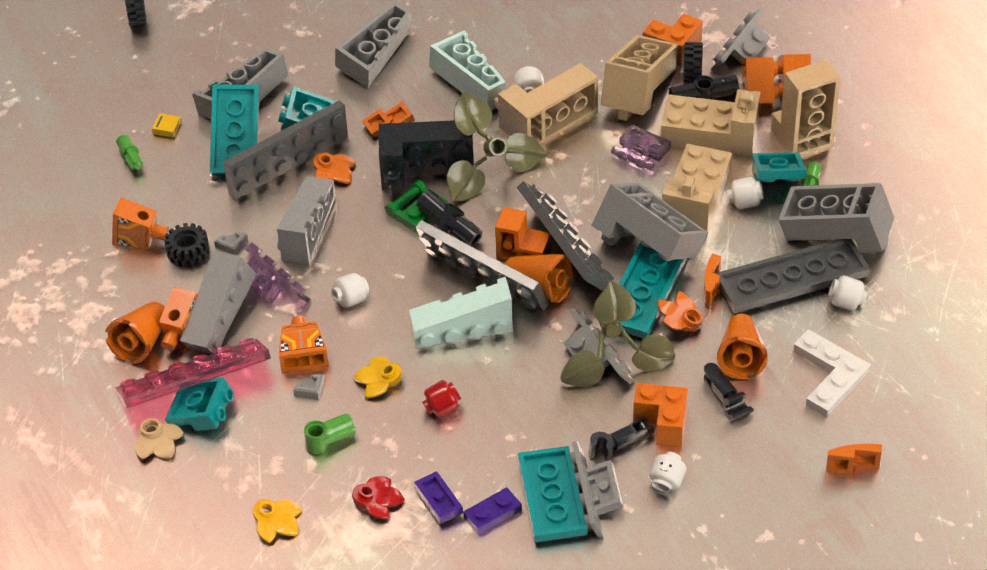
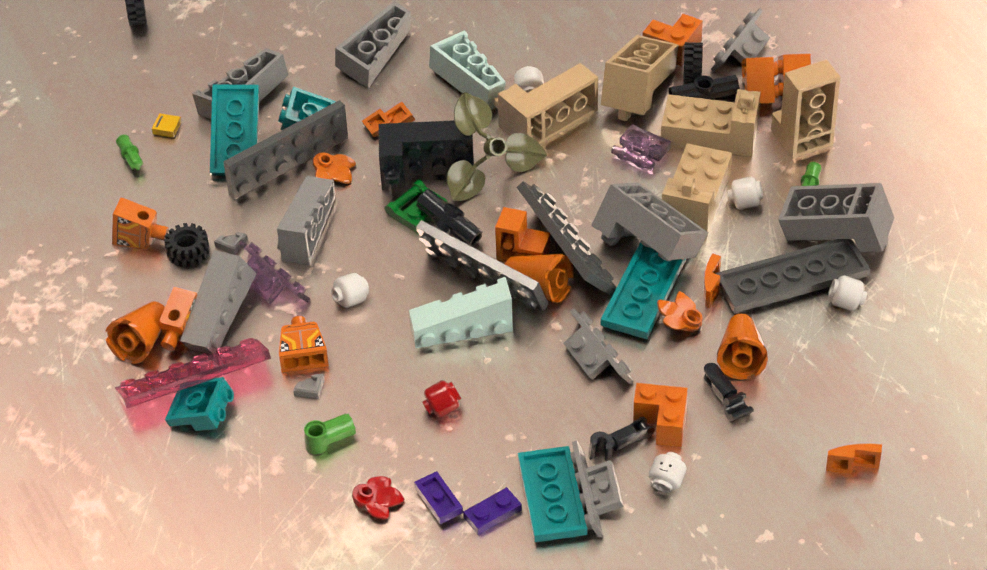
(156, 439): tan plate -> none
(279, 519): yellow plate -> none
(378, 376): yellow plate -> none
(610, 308): olive plant -> none
(774, 166): teal plate -> none
(845, 371): white plate -> none

